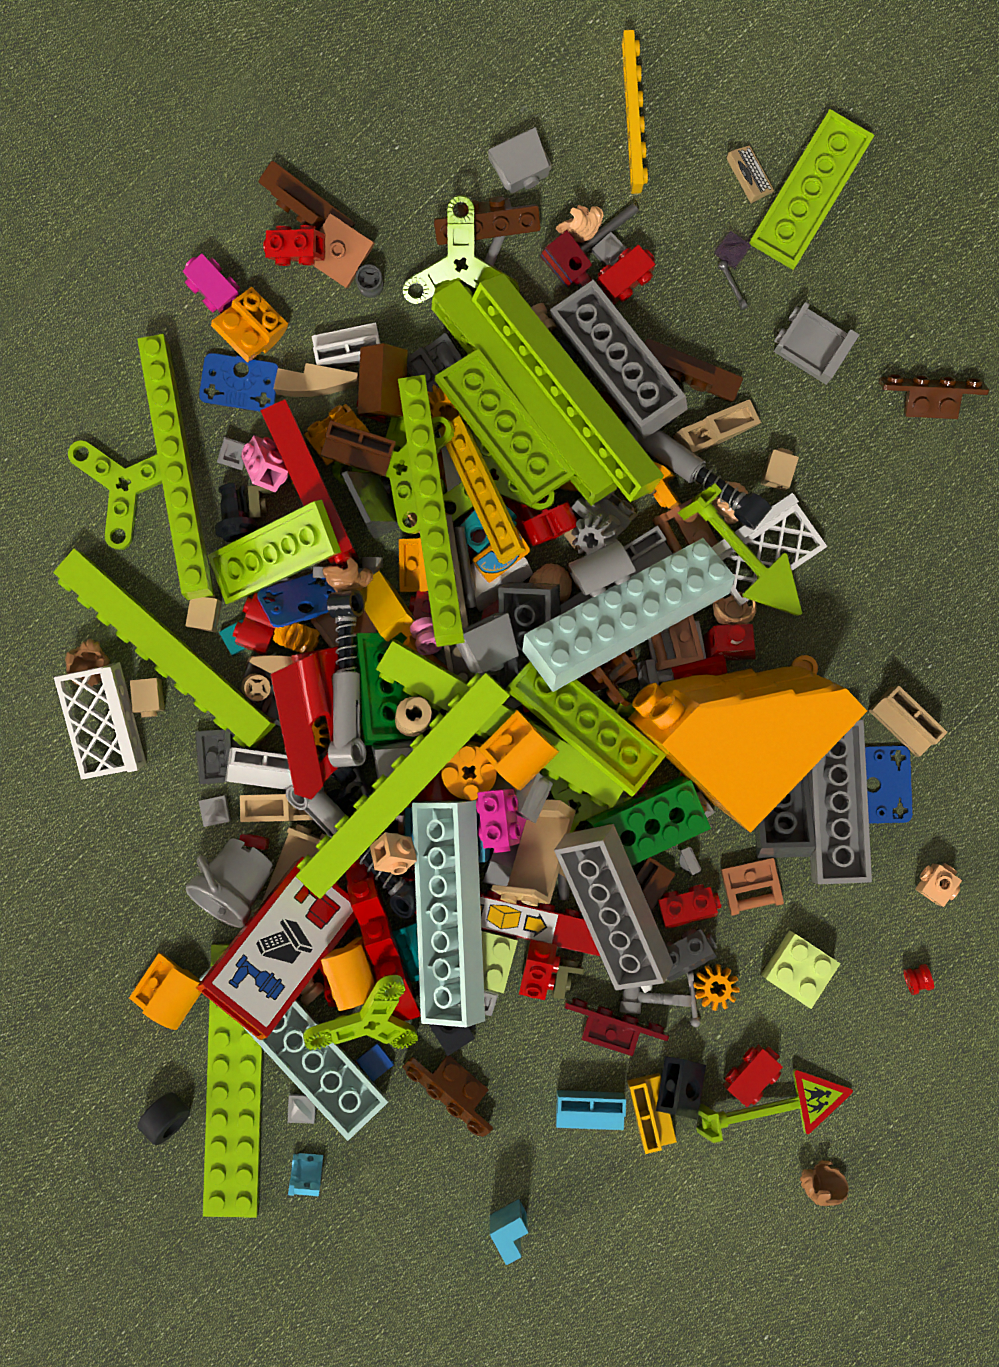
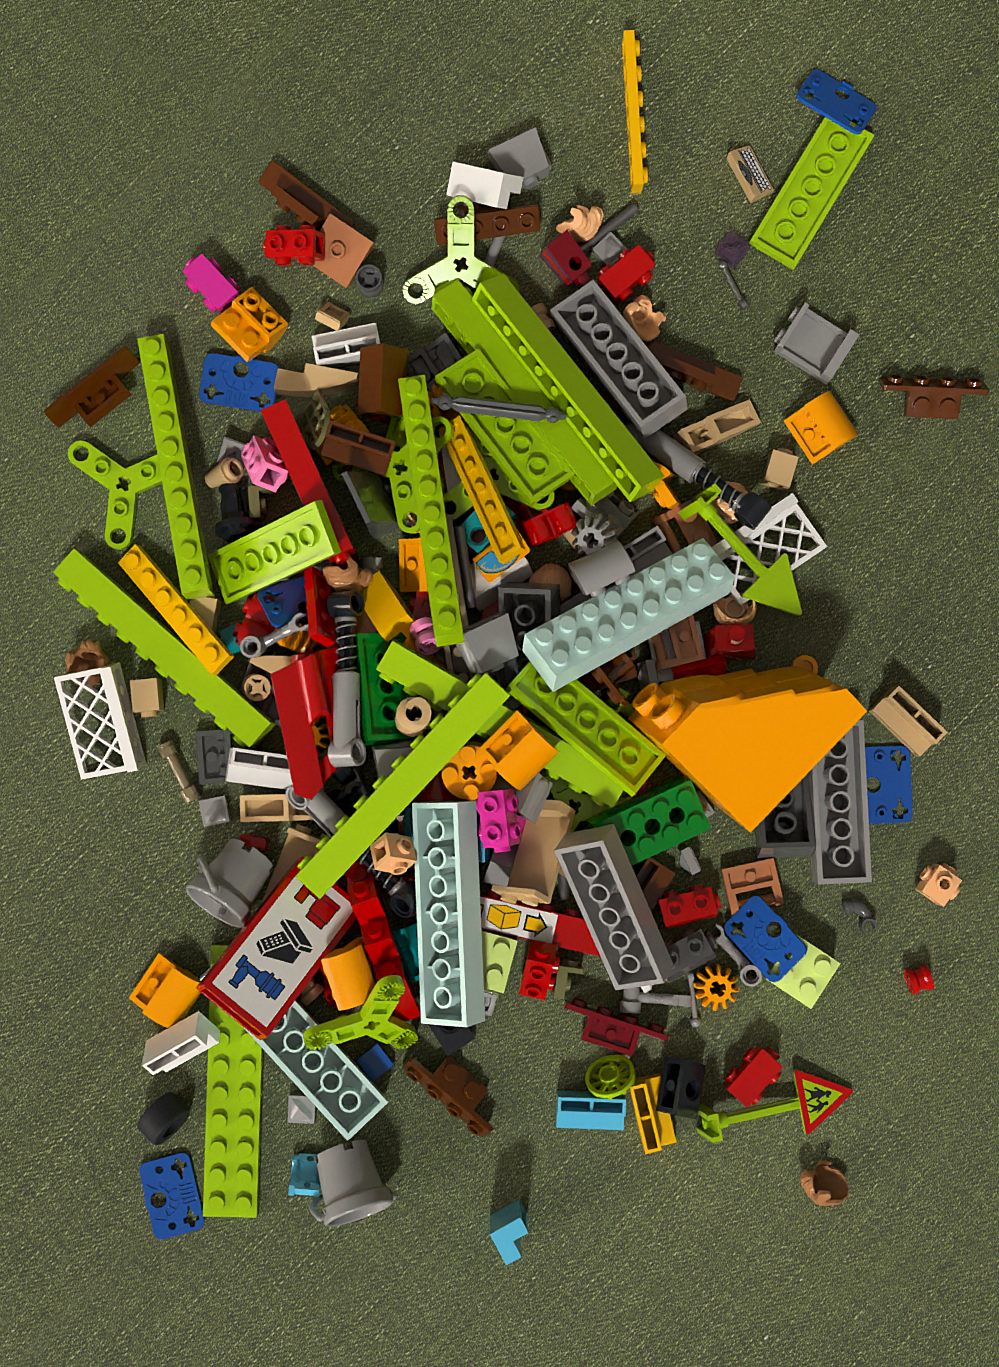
(95, 393): none -> reddish brown bracket
(176, 610): none -> yellow plate
(179, 1043): none -> white piece
(179, 1194): none -> blue axle
(189, 791): none -> dark tan bar
(226, 472): none -> tan cone
(248, 643): none -> light grey brick
(306, 417): none -> olive window
(320, 622): none -> red plate
(332, 316): none -> tan tile
(349, 1185): none -> light grey piece
(483, 184): none -> white piece
(498, 408): none -> dark grey wheel
(610, 1076): none -> lime wheel
(642, 319): none -> light nougat hair
(740, 959): none -> light grey brick
(760, 944): none -> blue axle
(821, 427): none -> light orange brick
(834, 107): none -> blue axle
(858, 907): none -> dark grey arm

